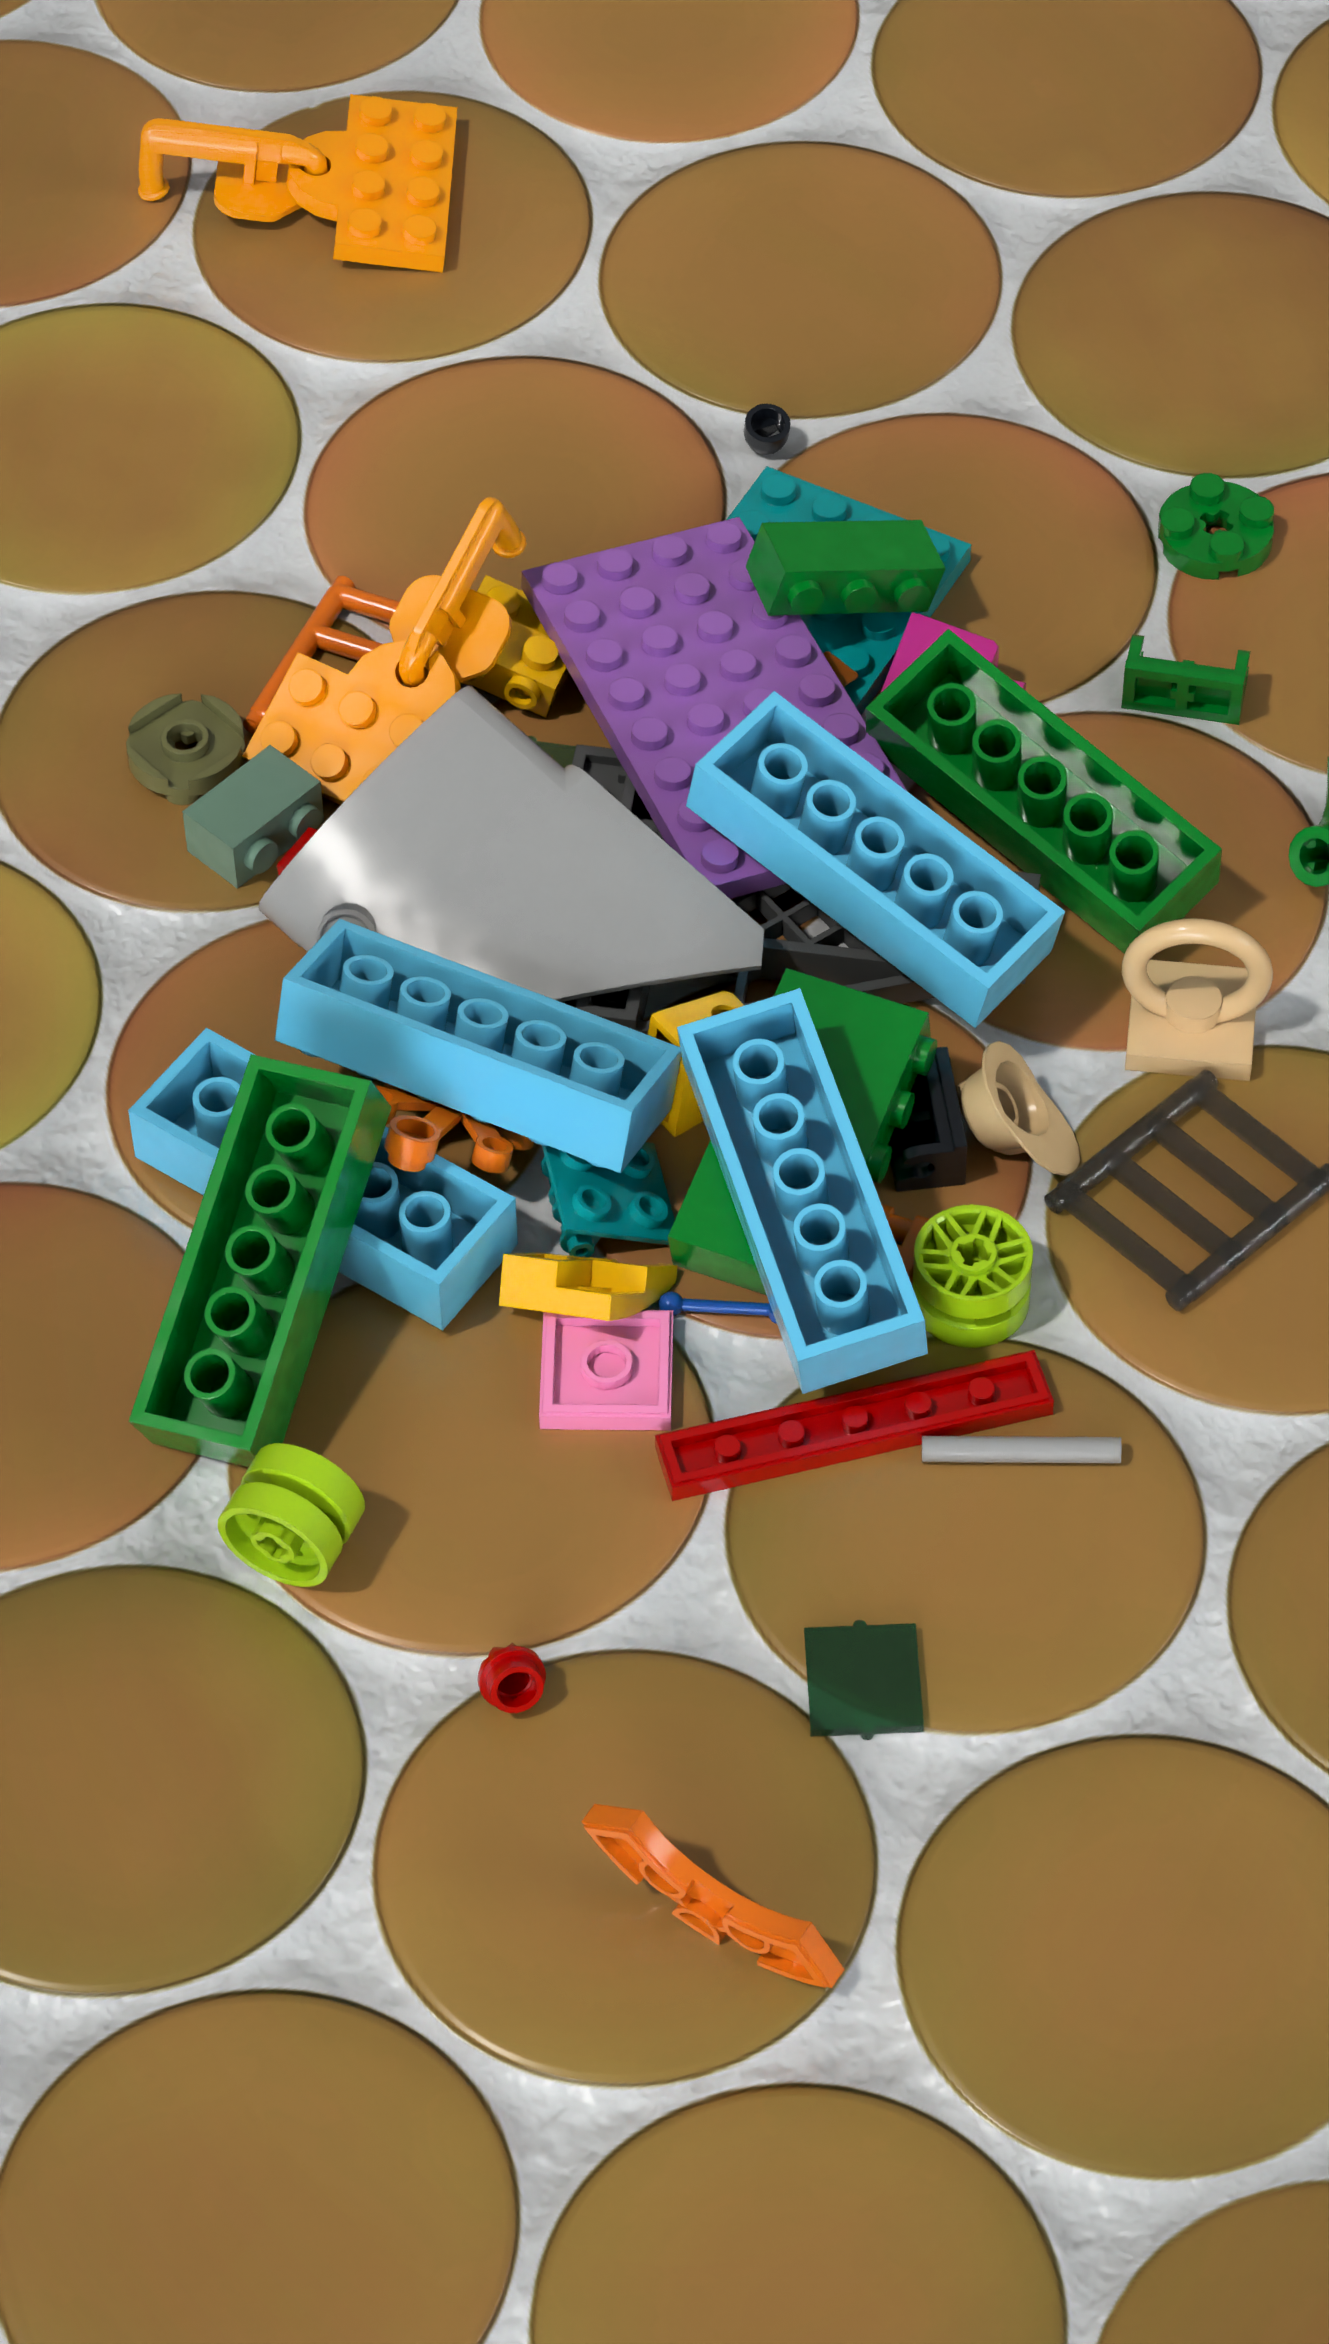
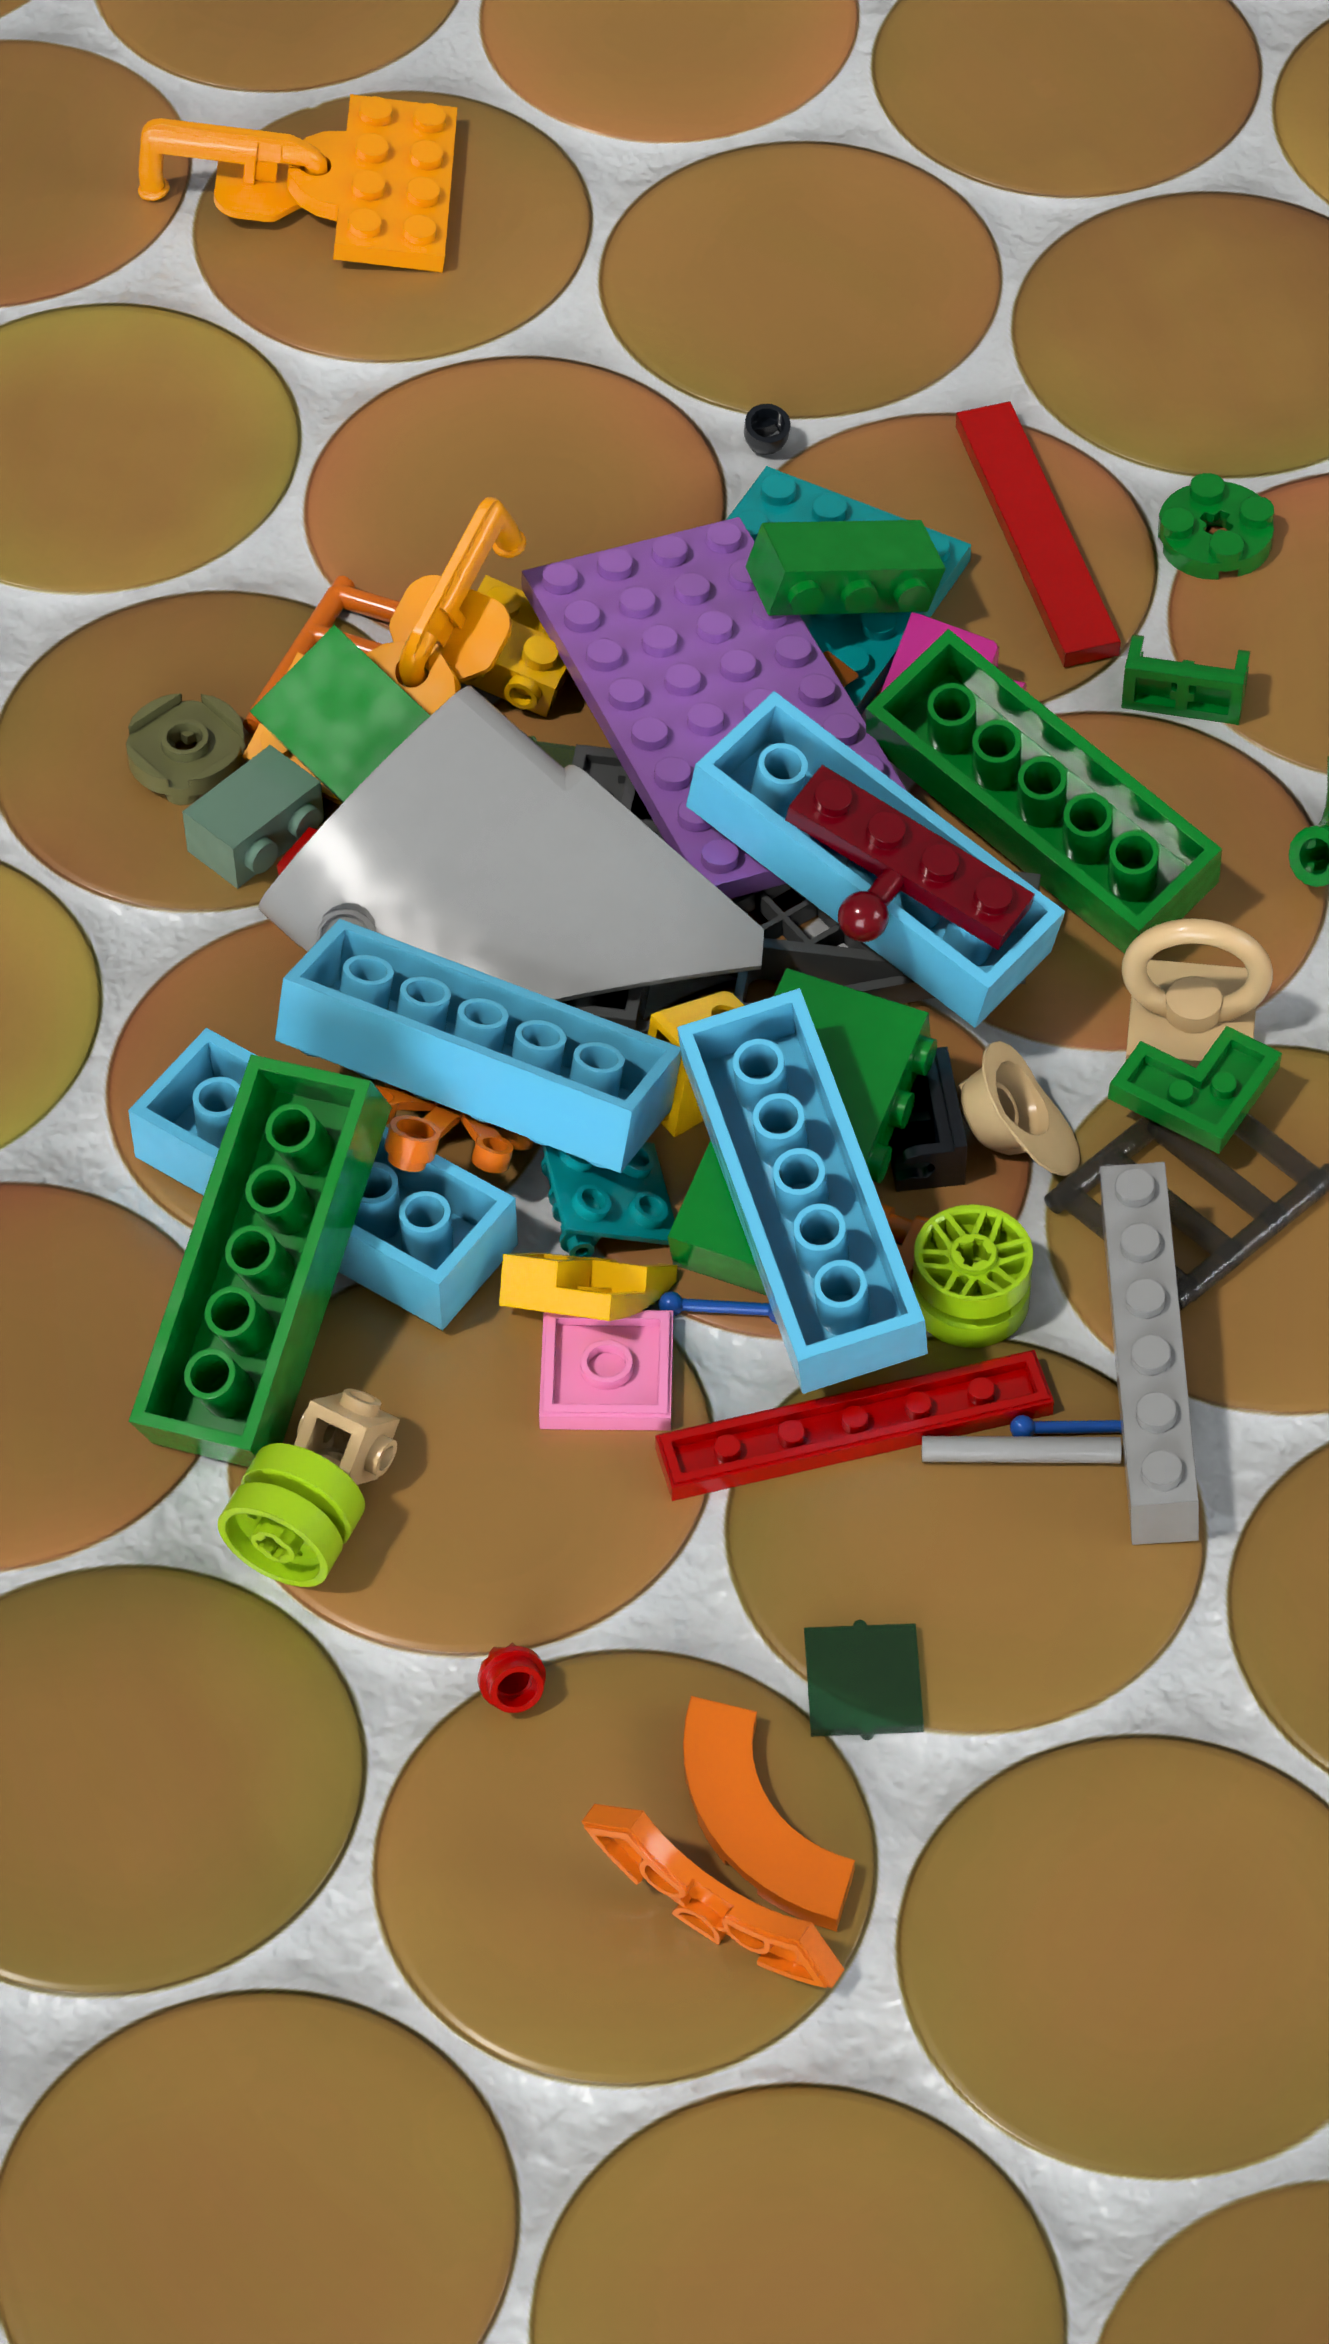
(339, 713): none -> green brick
(350, 1433): none -> tan brick
(747, 1827): none -> orange tile
(904, 860): none -> dark red plate
(1025, 1426): none -> blue hinge
(1038, 534): none -> red tile
(1149, 1354): none -> light grey brick
(1199, 1101): none -> green plate

